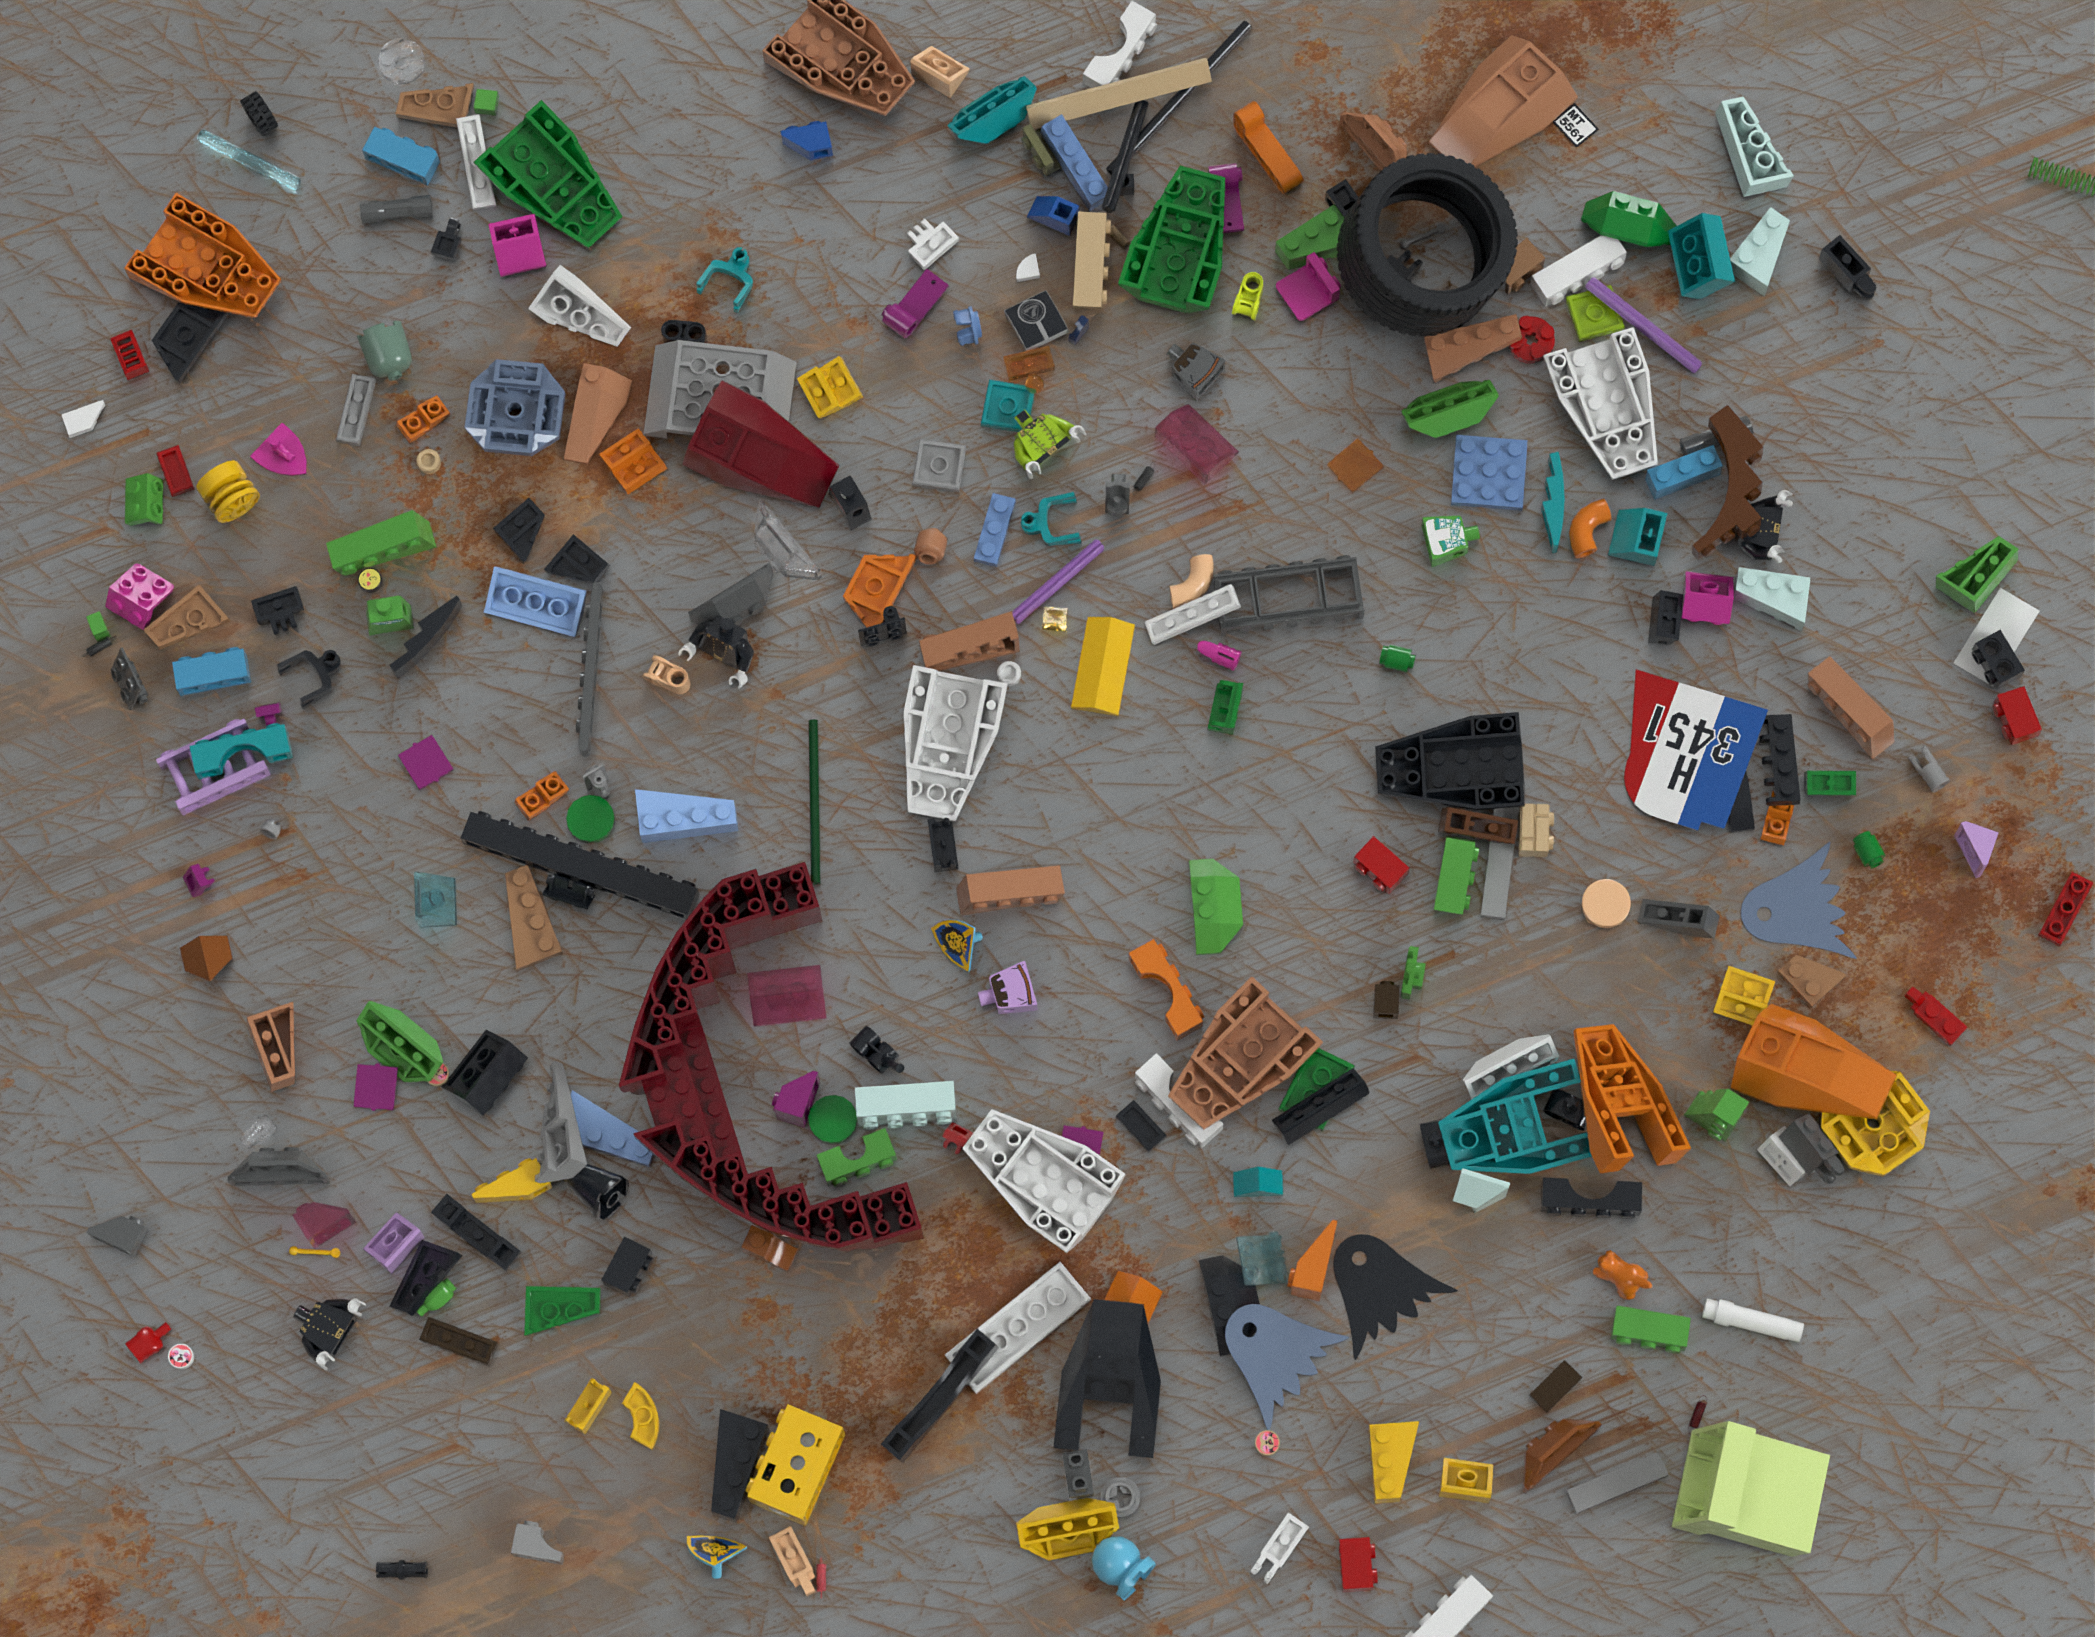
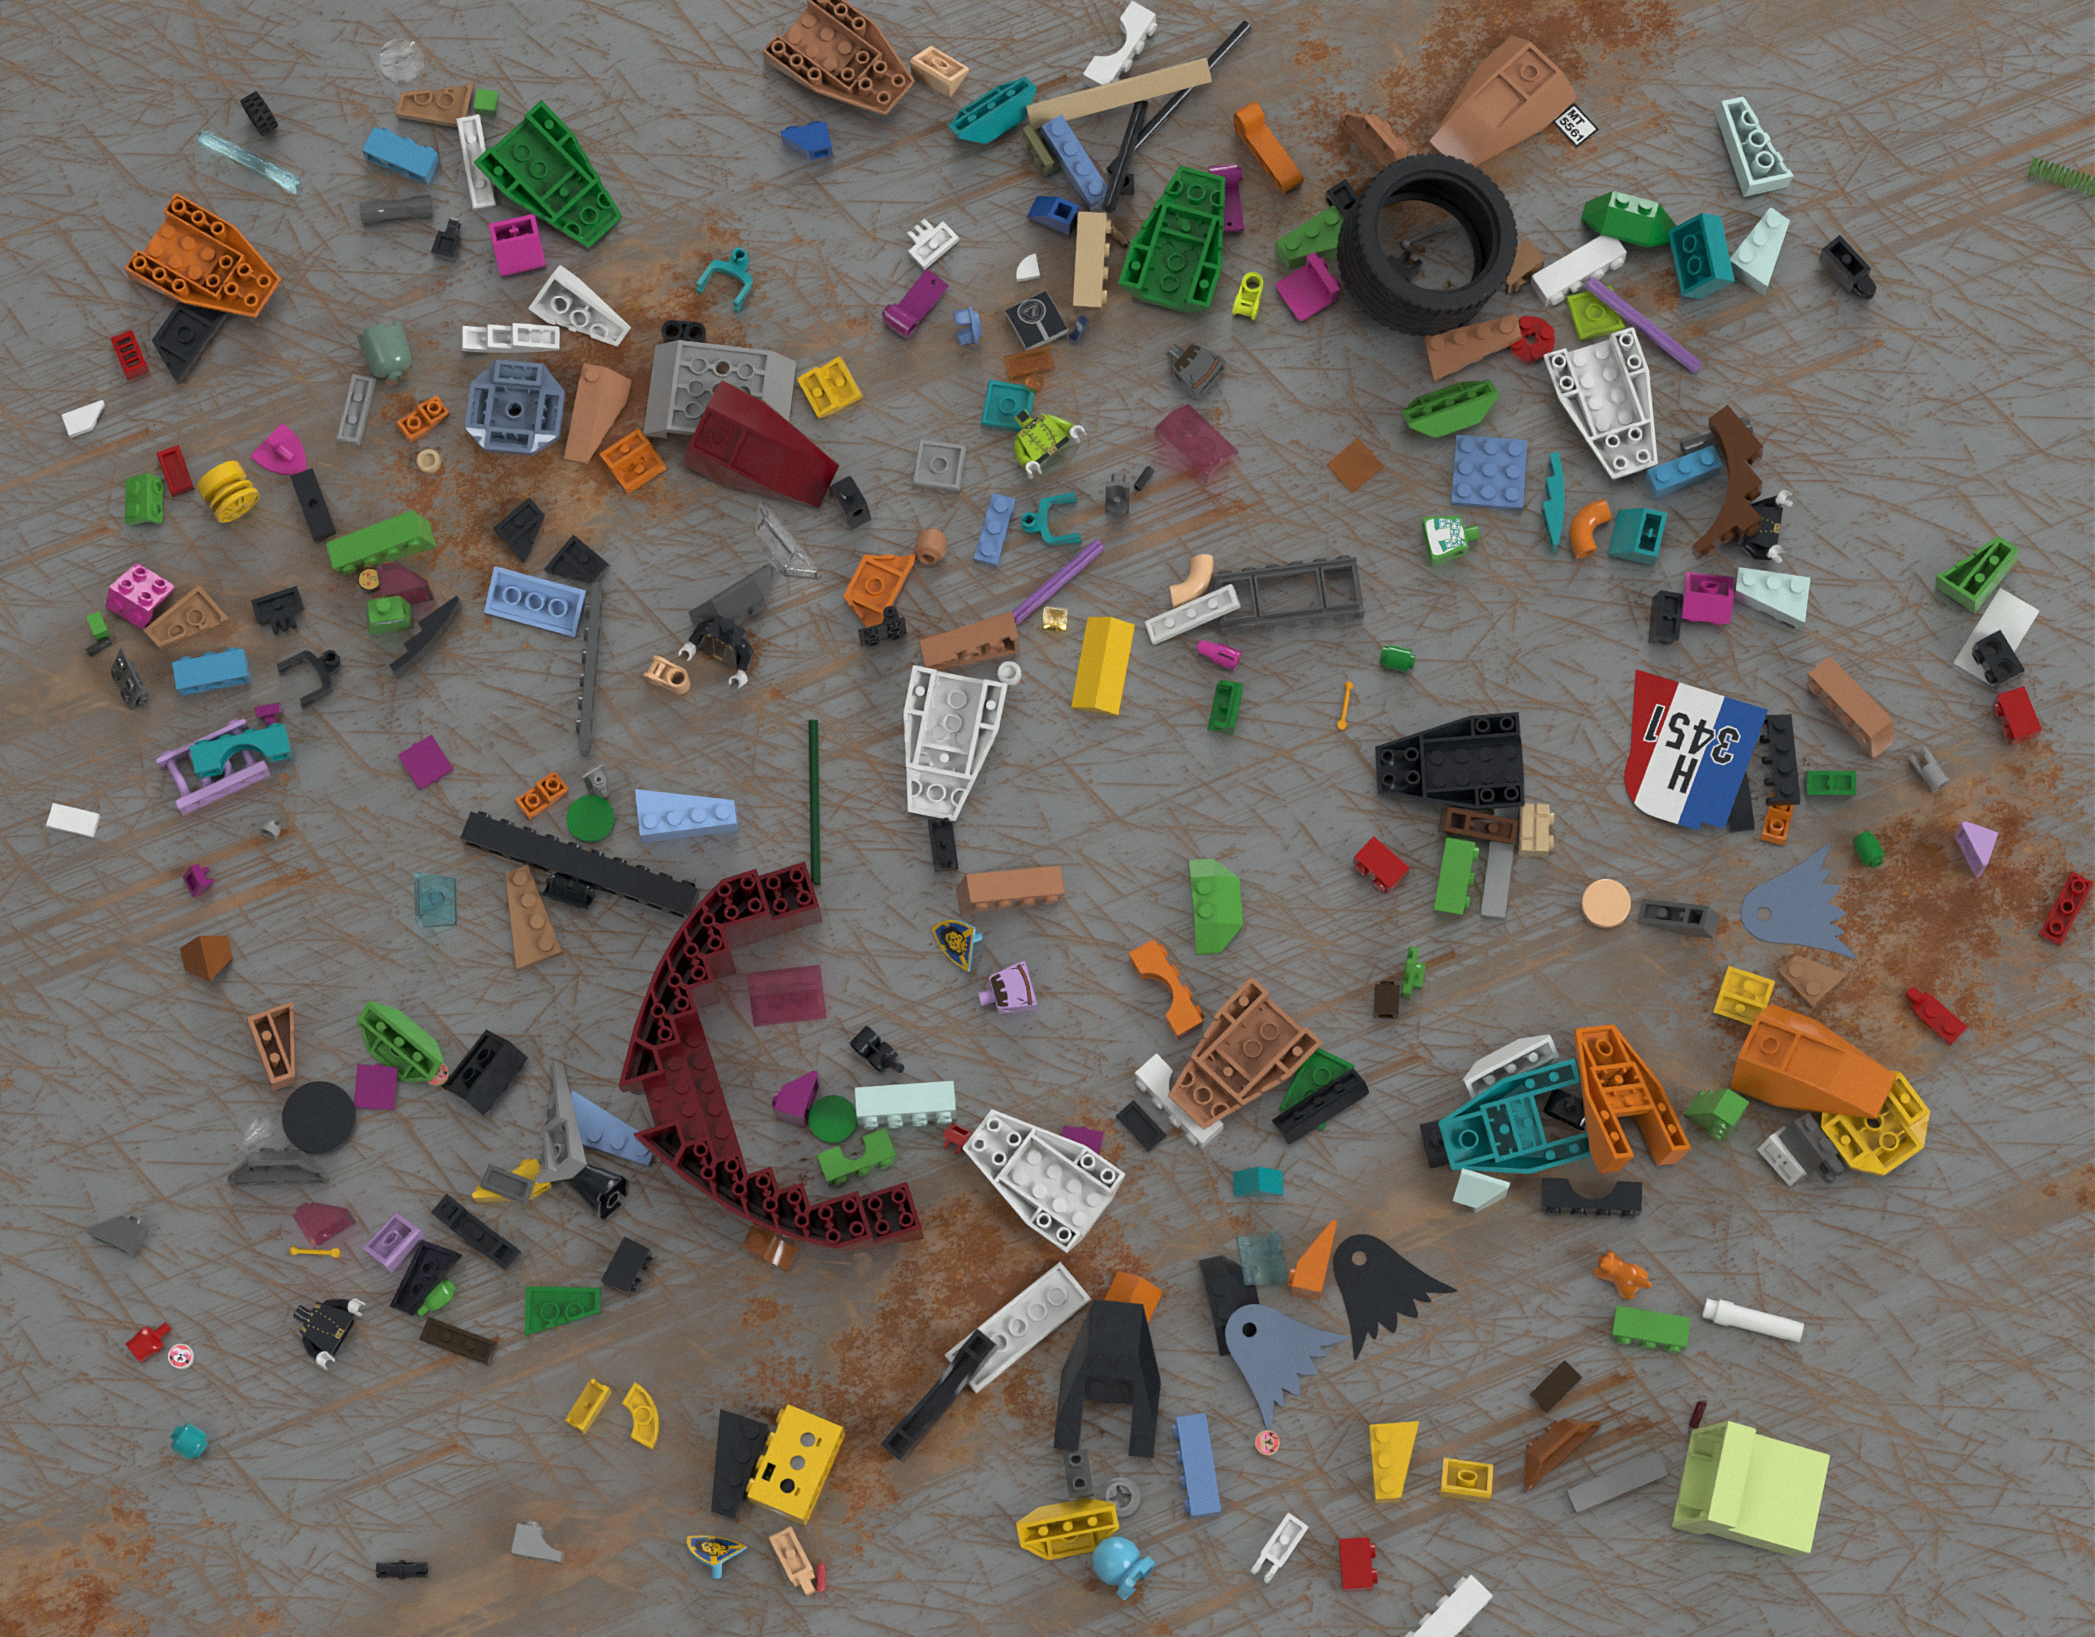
(73, 820): none -> white tile
(188, 1441): none -> teal head
(309, 493): none -> black tile
(319, 1117): none -> black tile
(400, 581): none -> clear pink slope
(507, 1184): none -> dark grey tile
(510, 339): none -> white slope
(1198, 1466): none -> medium blue brick
(1342, 723): none -> light orange hinge

